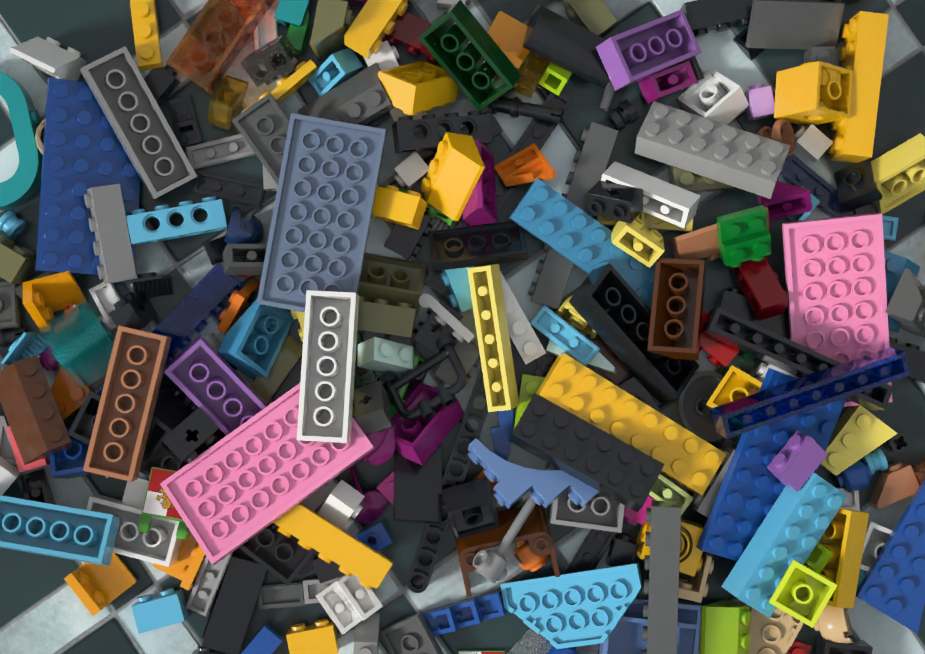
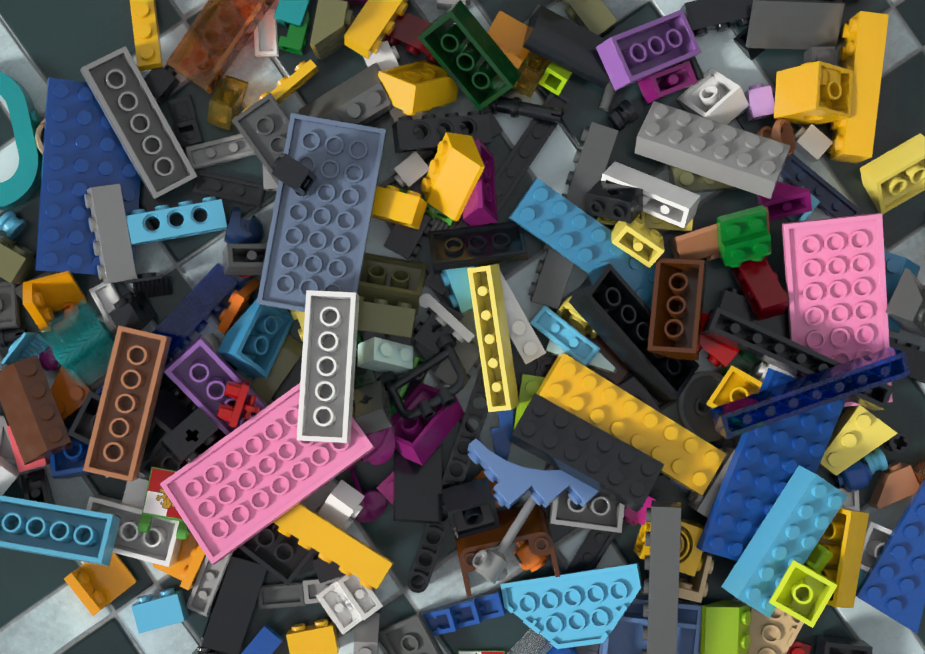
(50, 58): white slope -> none
(215, 250): black slope -> none
(232, 413): none -> red hips
(268, 57): clear smoke brick -> none
(293, 174): none -> black brick
(335, 70): medium azure slope -> none
(376, 535): blue brick -> none
(525, 167): orange wing -> none
(622, 551): black brick -> none
(667, 491): yellowish green brick -> none
(797, 461): medium lavender brick -> none
(834, 625): tan cylinder -> none
(856, 186): black piece -> none
(890, 227): medium azure tile -> none

